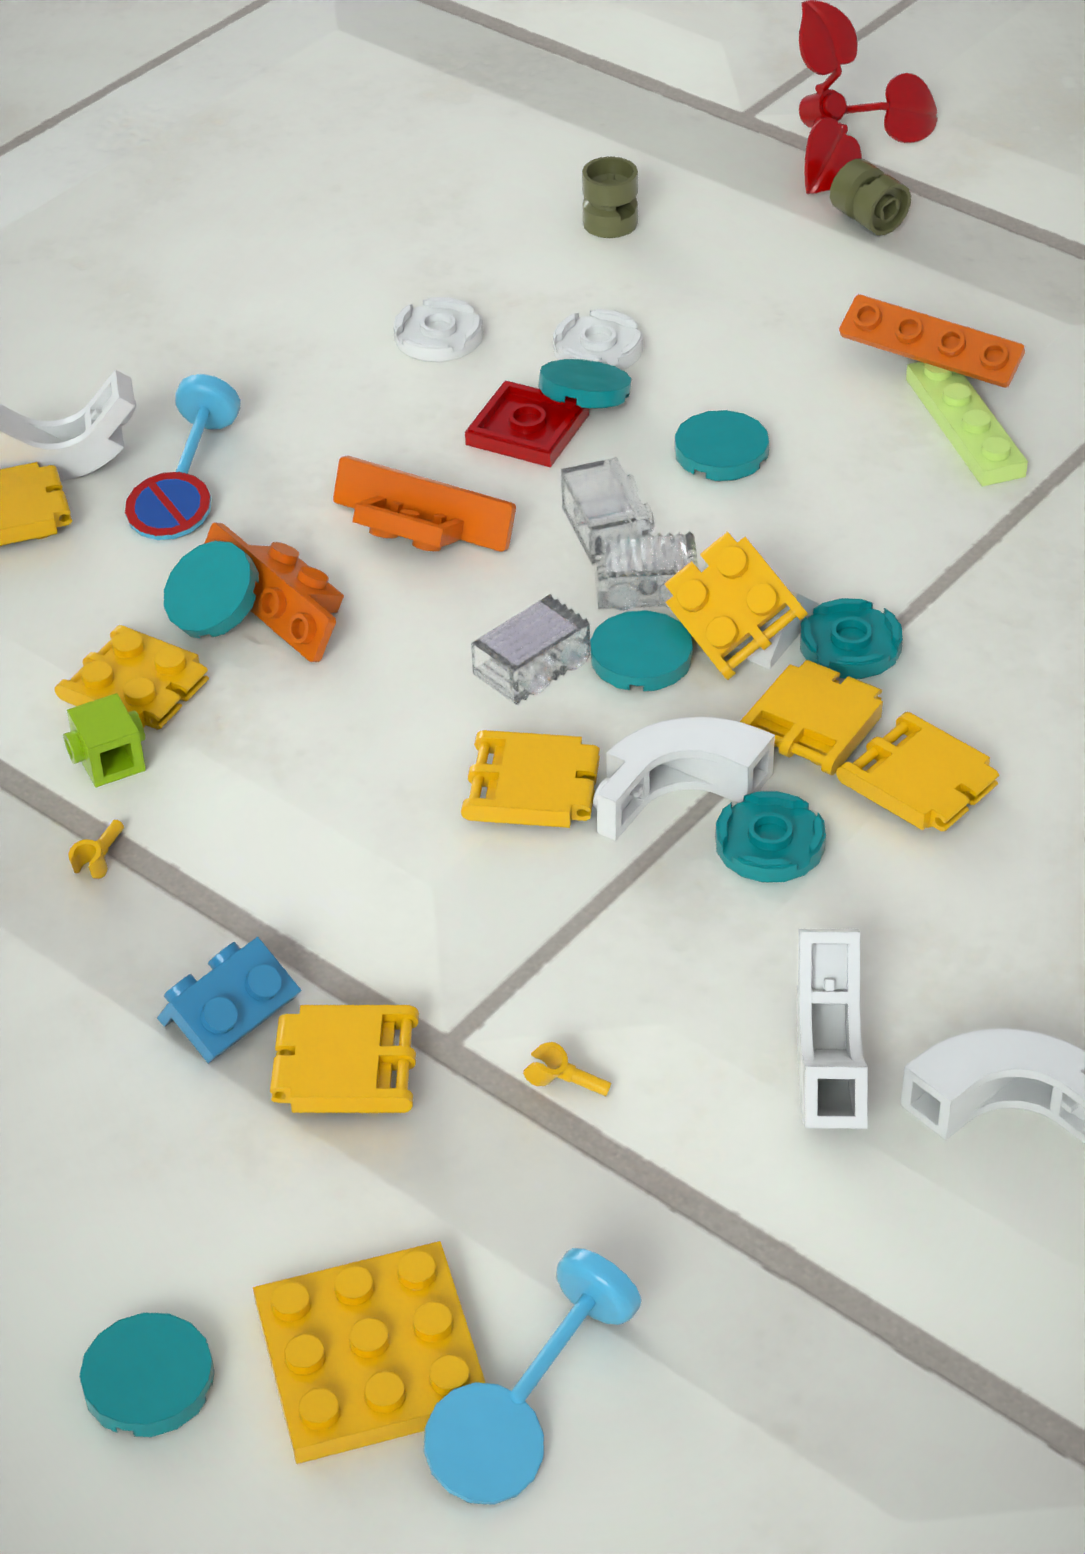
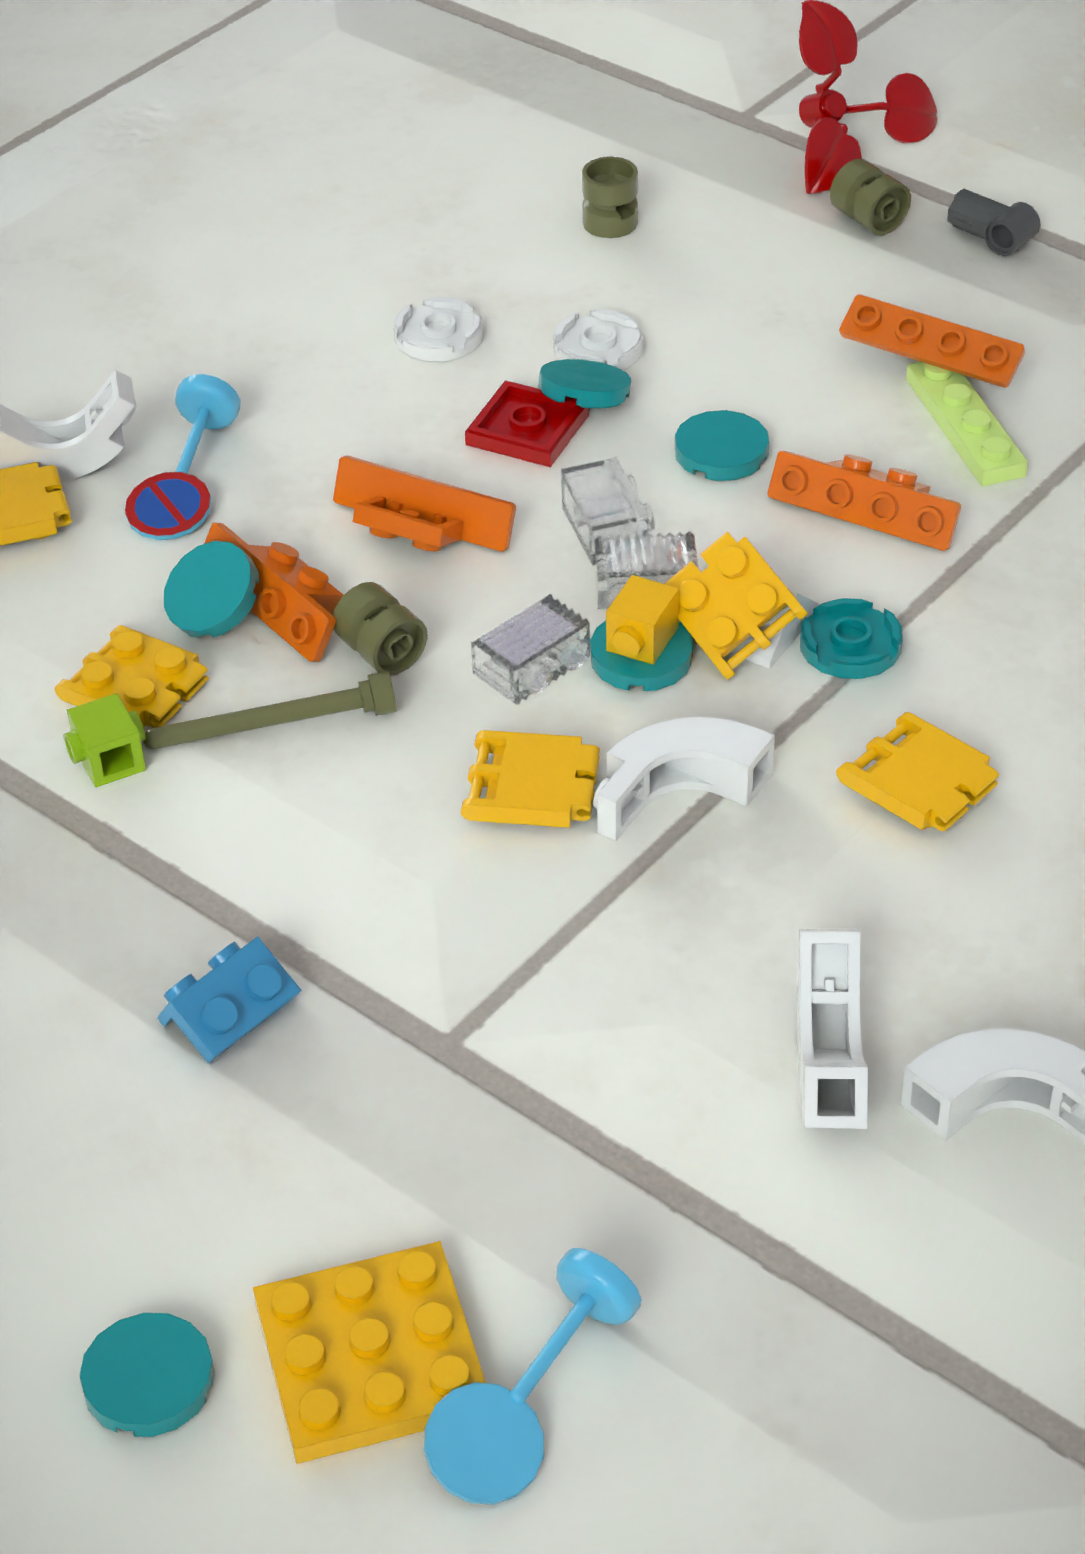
(94, 851): yellow hand -> none
(344, 1059): yellow plate -> none
(371, 695): none -> olive piece
(380, 628): none -> olive wheel
(558, 1067): yellow hand -> none
(642, 619): none -> yellow brick
(770, 837): teal tile -> none
(817, 714): yellow plate -> none
(866, 497): none -> orange bracket
(1000, 225): none -> dark grey piece

